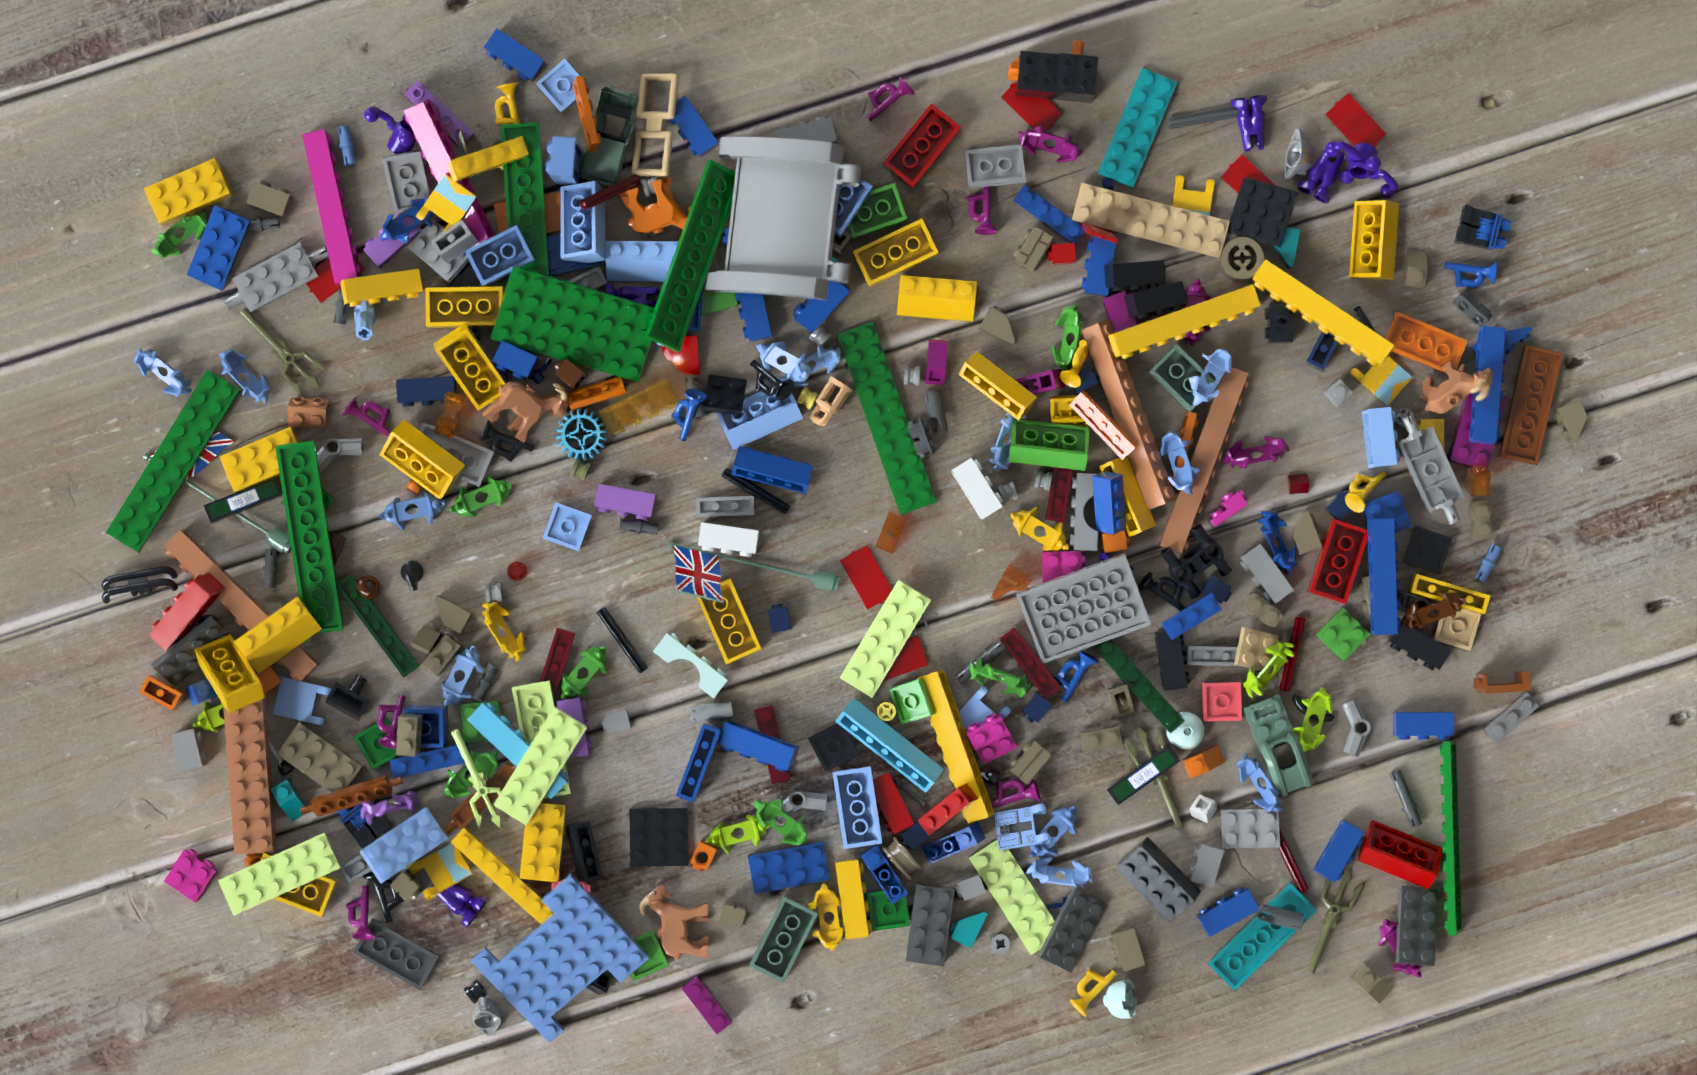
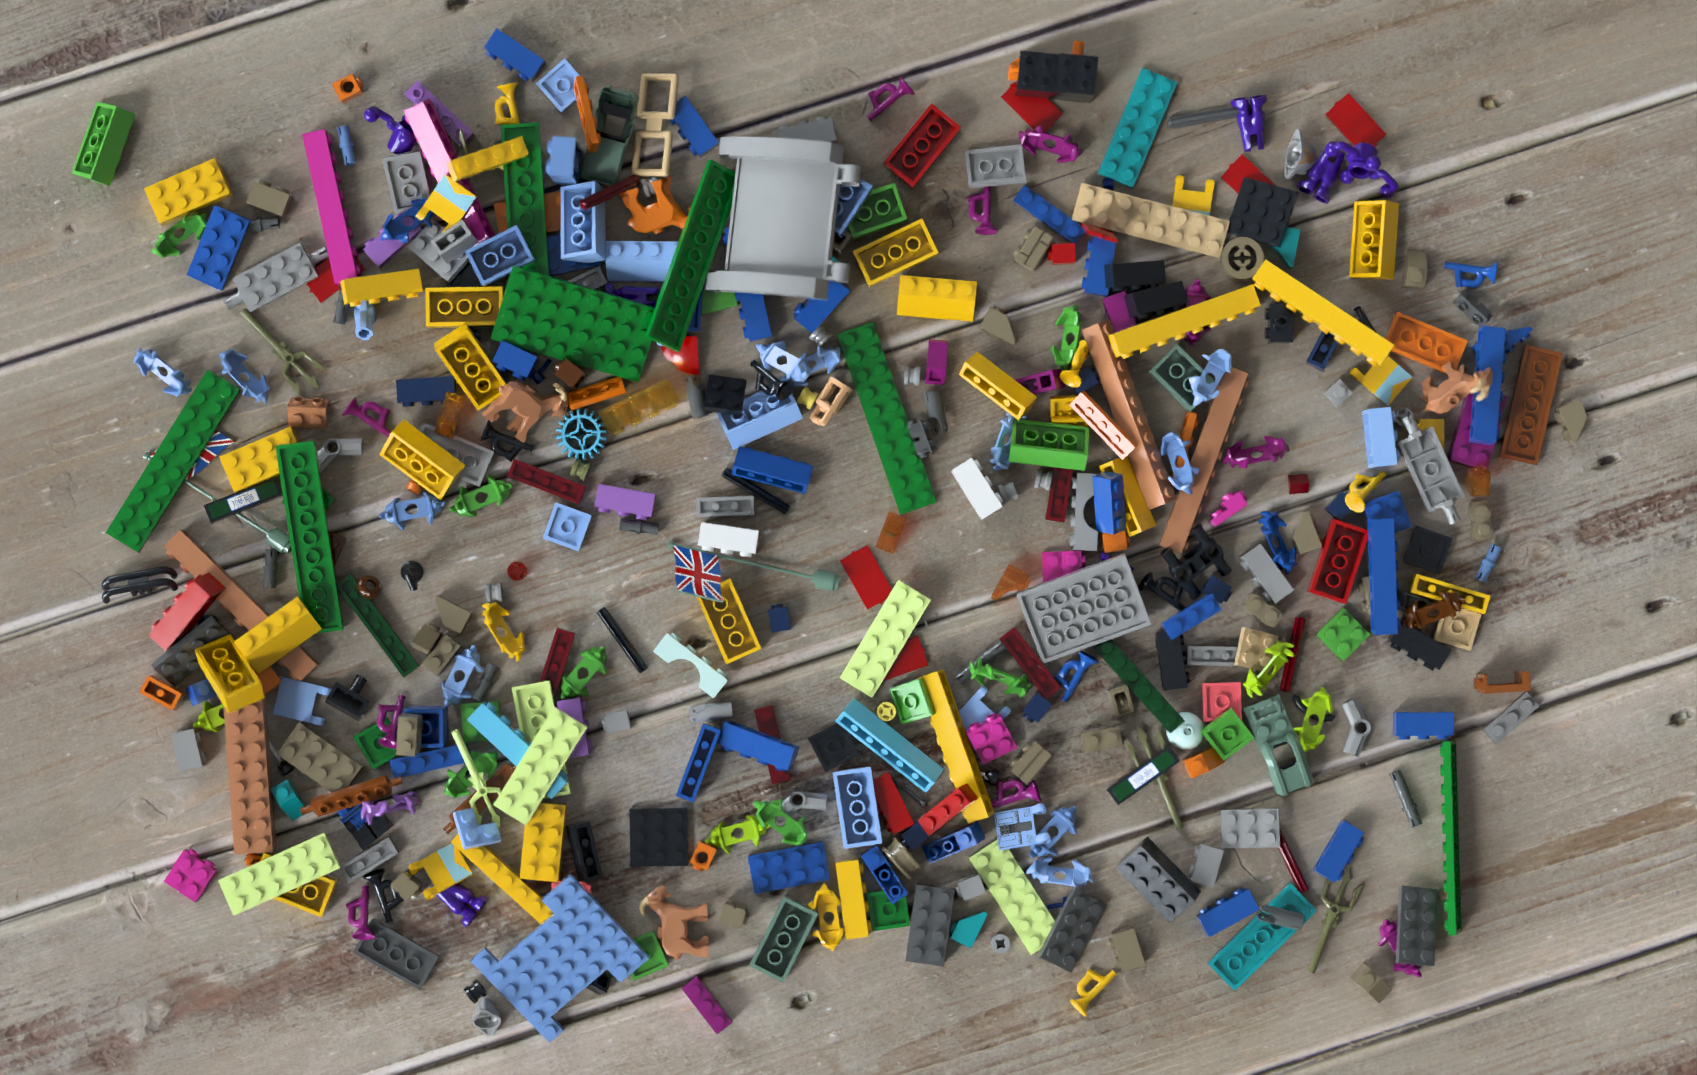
(103, 143): none -> bright green slope
(339, 87): none -> orange brick
(403, 845): light blue brick -> none
(471, 833): none -> light blue plate
(546, 481): none -> dark red plate
(695, 397): blue piece -> none
(1026, 523): yellow piece -> none
(1120, 999): light aqua cylinder -> none
(1203, 808): white slope -> none
(1227, 734): none -> bright green plate
(1253, 769): medium blue piece -> none
(1400, 854): red slope -> none
(1485, 231): hips -> none

